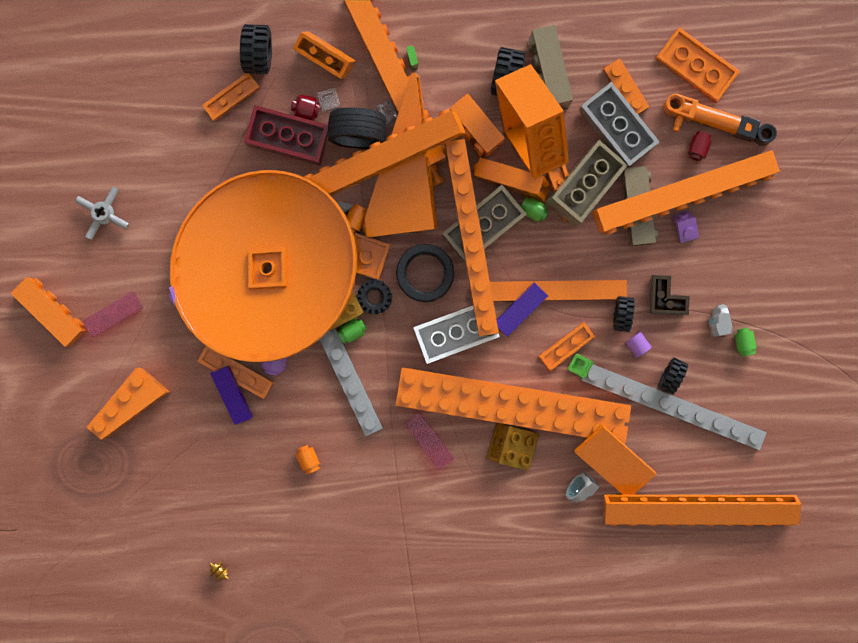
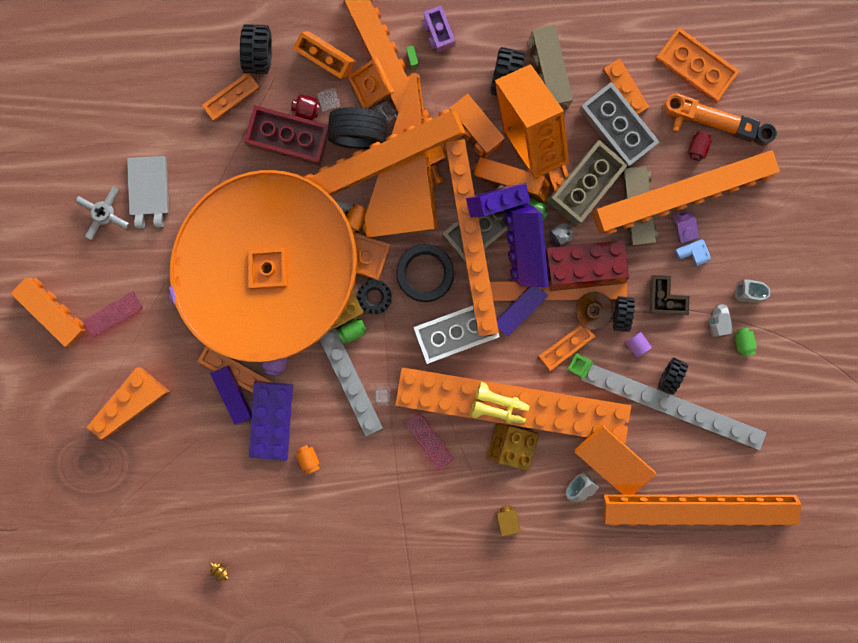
(148, 189): none -> light grey tile
(271, 420): none -> dark purple plate
(370, 83): none -> orange tile
(382, 396): none -> clear brick
(439, 29): none -> medium lavender brick
(484, 394): none -> light yellow piece
(498, 200): none -> dark purple brick
(508, 521): none -> pearl gold brick
(526, 246): none -> dark purple slope
(562, 234): none -> light grey rock
(587, 265): none -> dark red brick
(601, 314): none -> reddish brown dish
(696, 250): none -> light blue piece
(752, 291): none -> light grey rock

